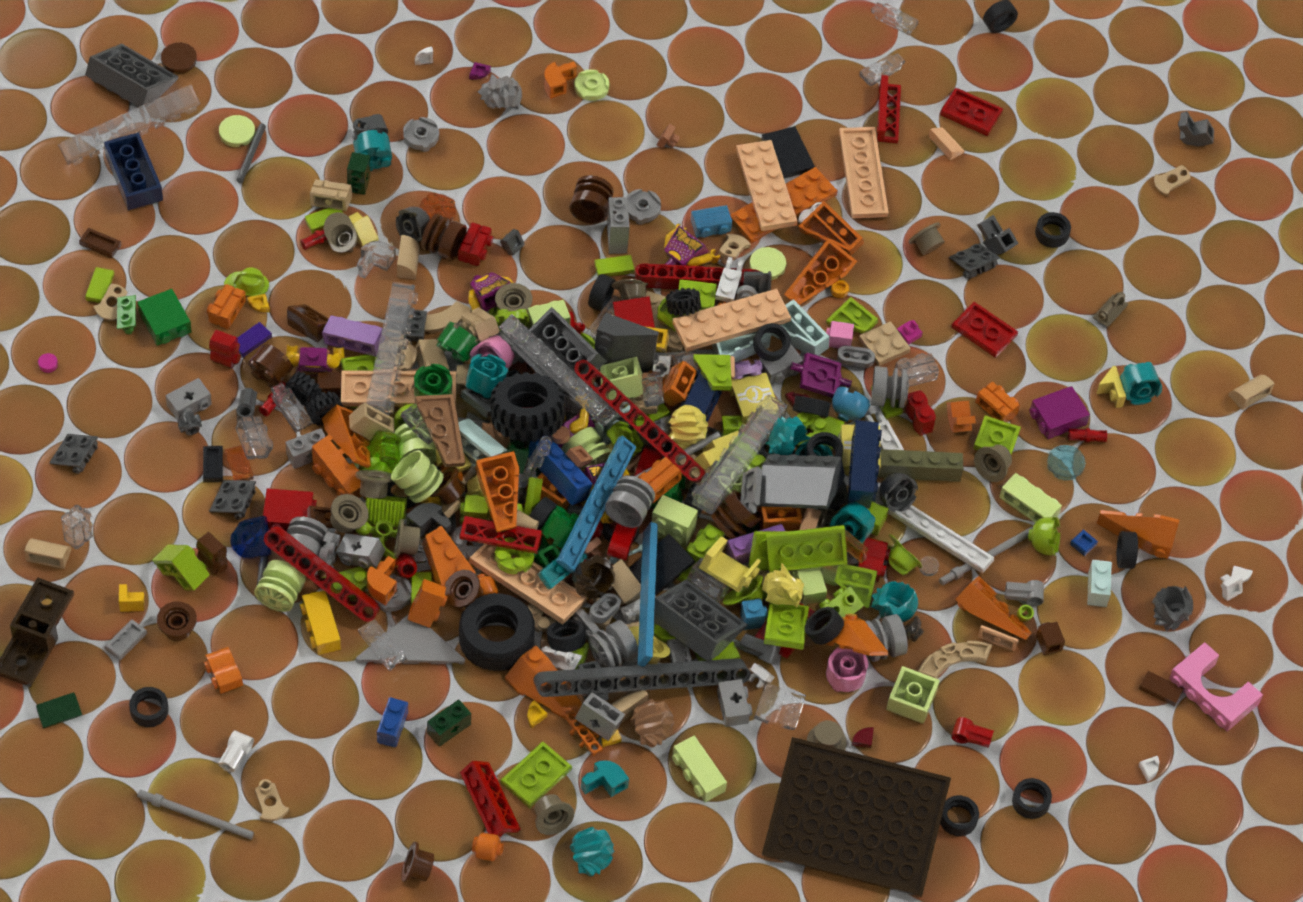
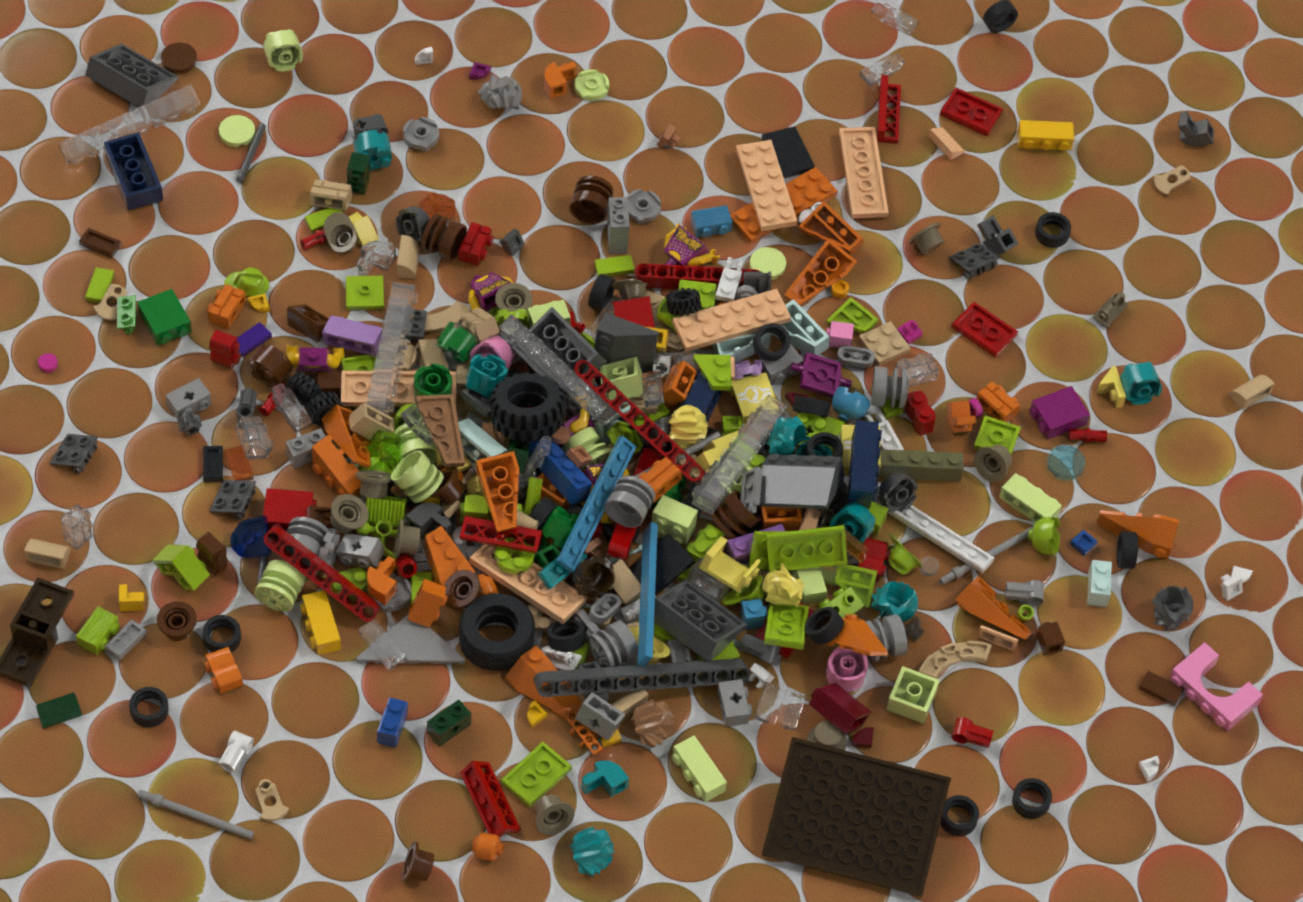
(98, 630): none -> lime brick
(221, 621): none -> black tyre
(282, 50): none -> yellowish green brick
(364, 293): none -> lime plate
(733, 240): tan piece -> none
(839, 707): none -> dark red brick
(975, 408): none -> dark pink tile
(1045, 135): none -> yellow brick

